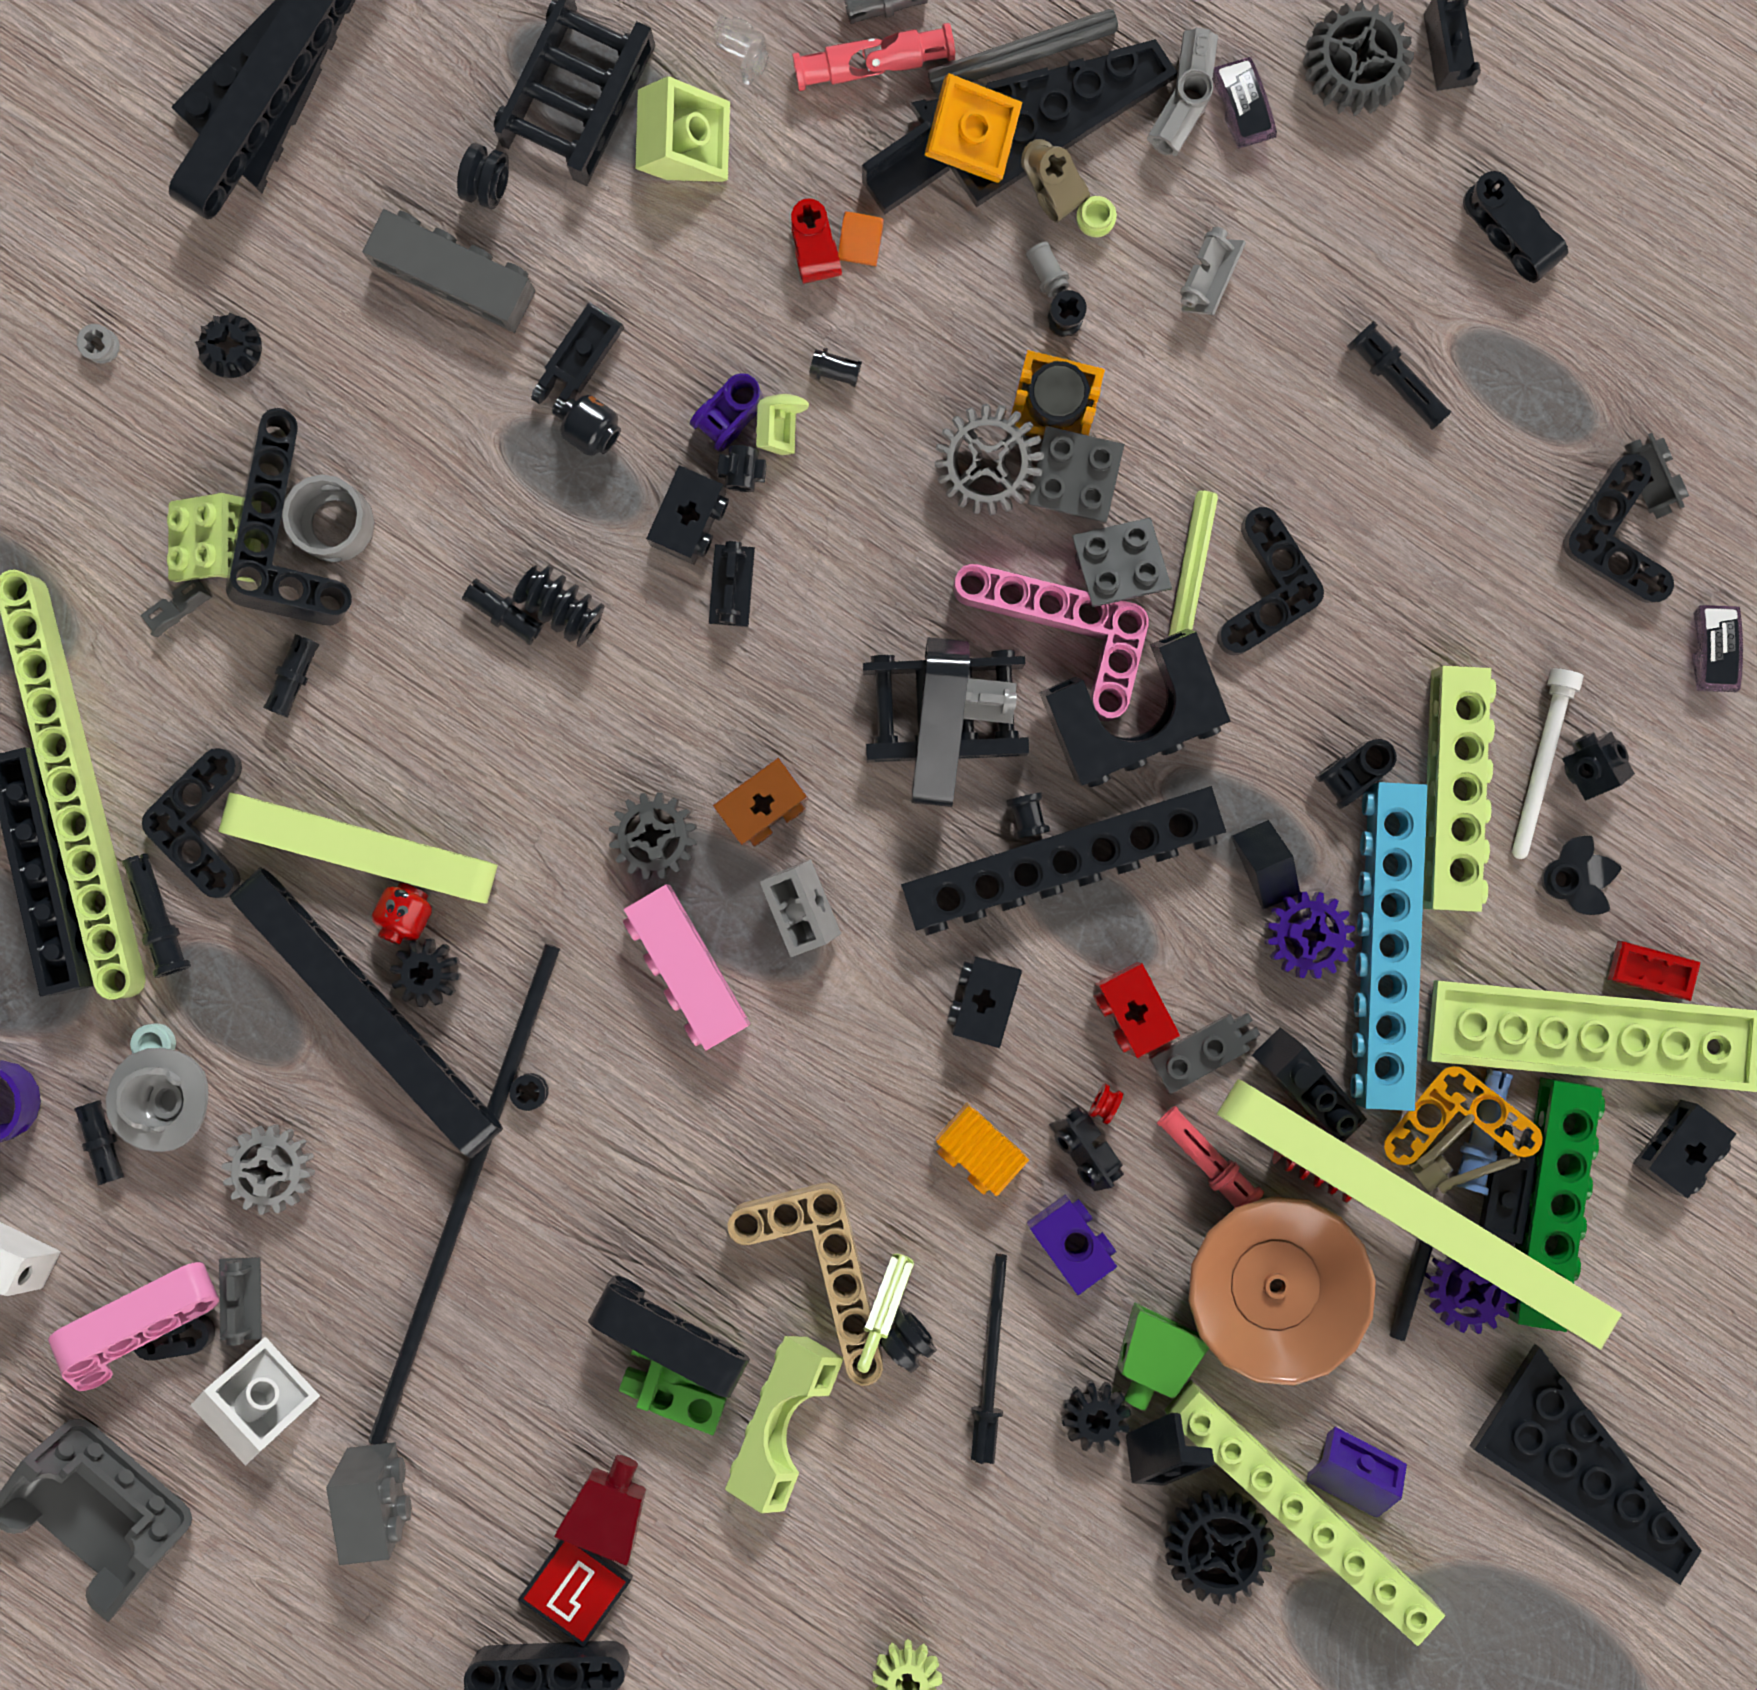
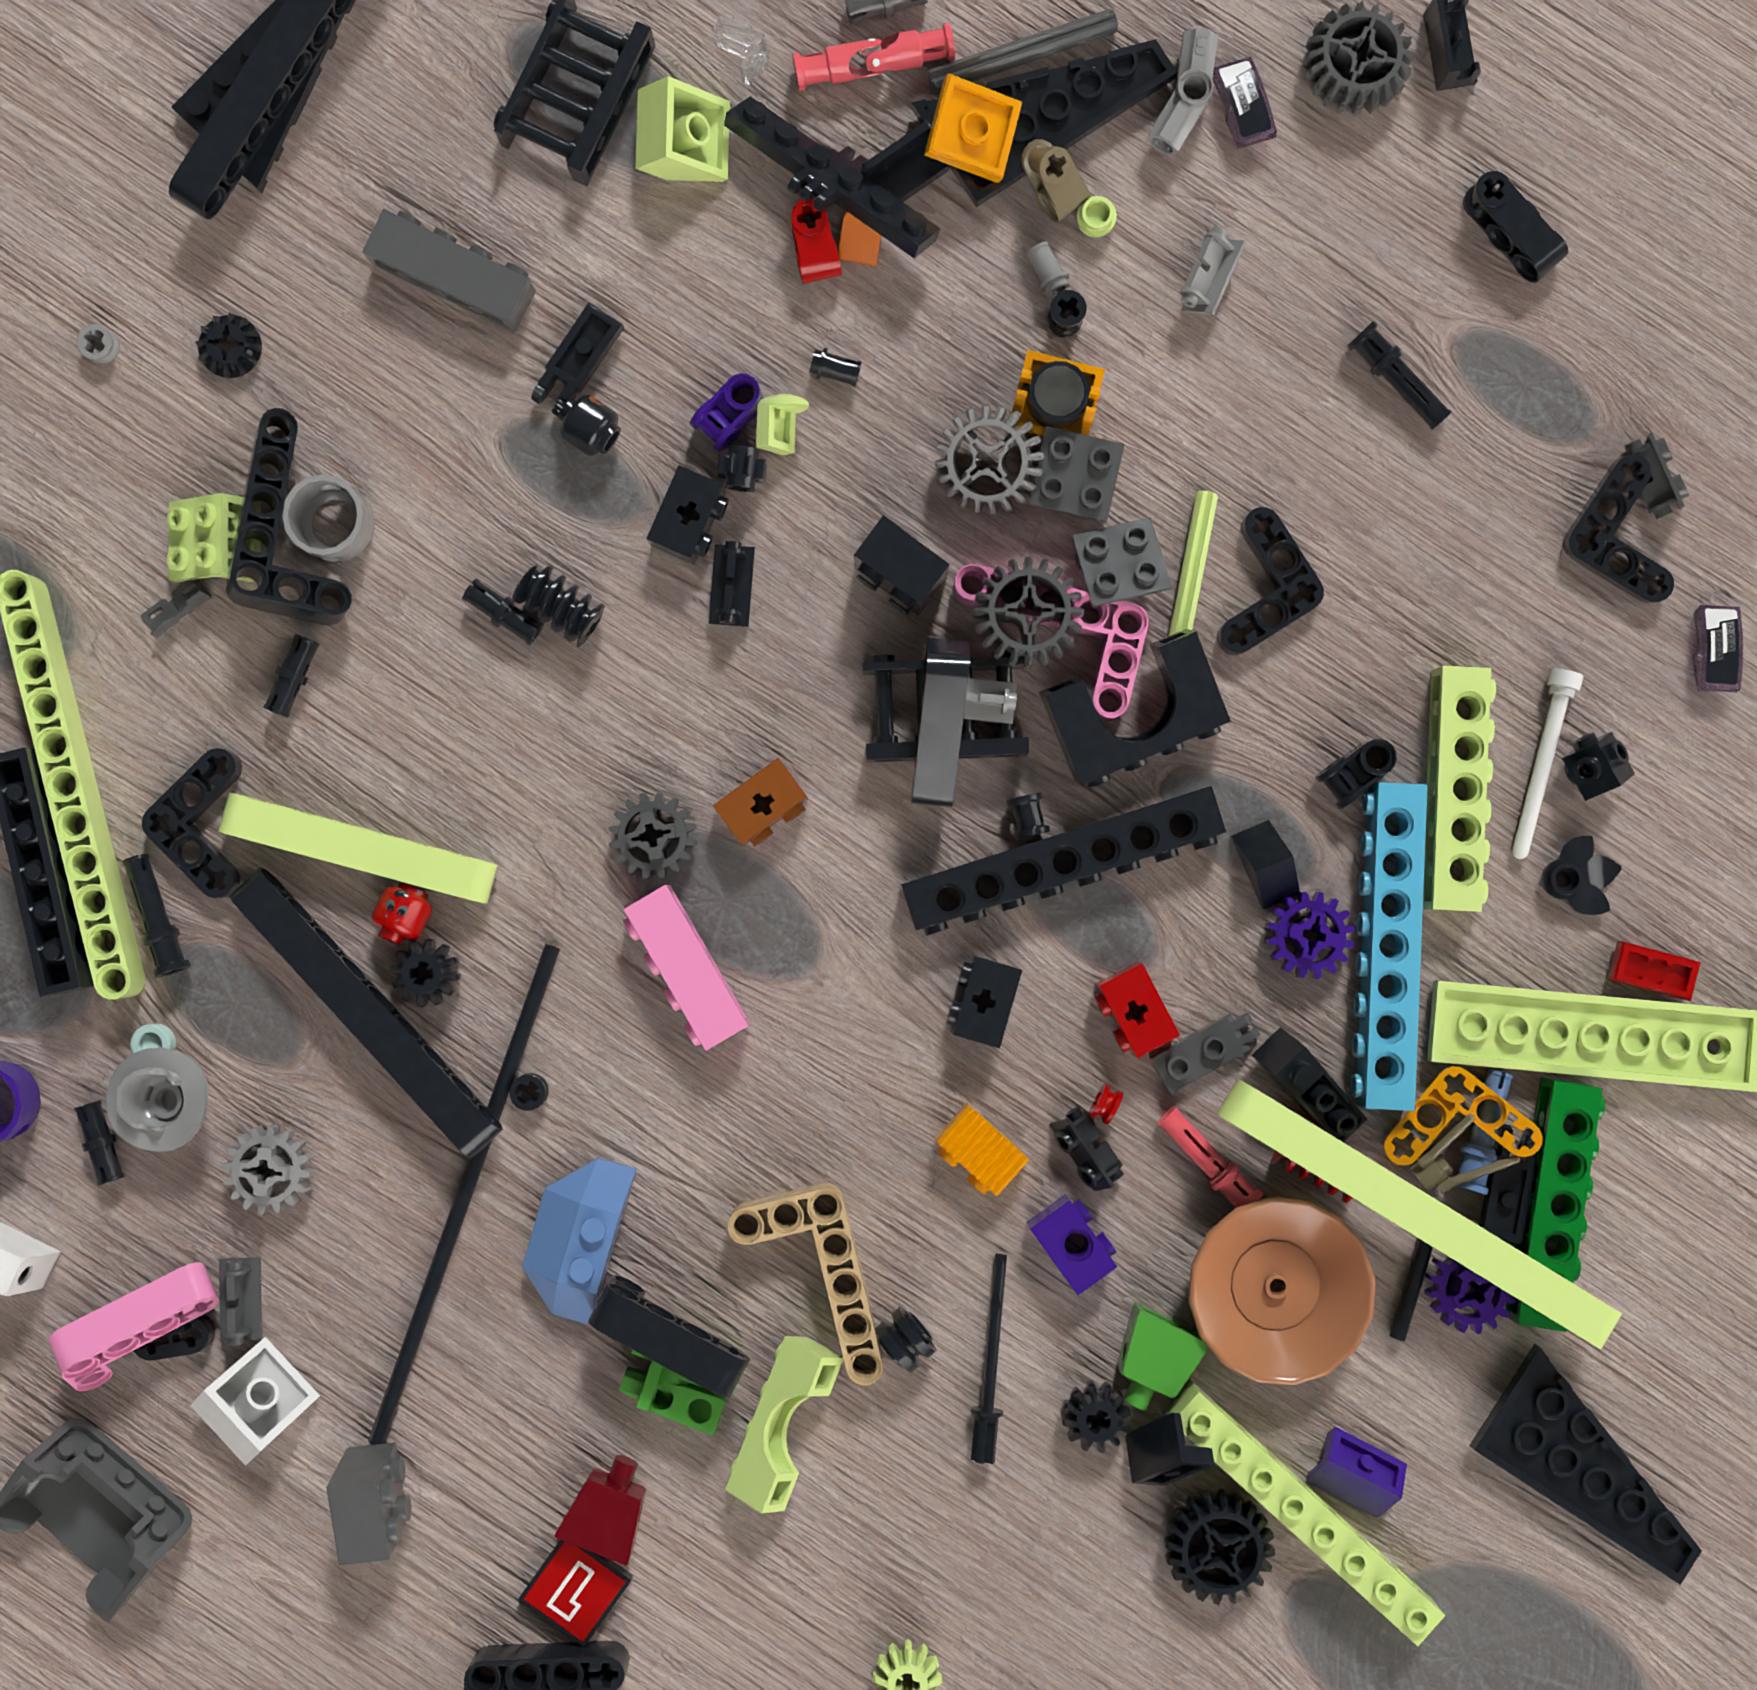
(483, 176): black wheel -> none
(577, 1236): none -> medium blue wedge
(800, 908): light grey brick -> none
(831, 177): none -> black hinge
(885, 1306): yellowish green axle -> none
(899, 567): none -> black brick
(1047, 612): none -> dark grey gear
(1665, 1153): black brick -> none

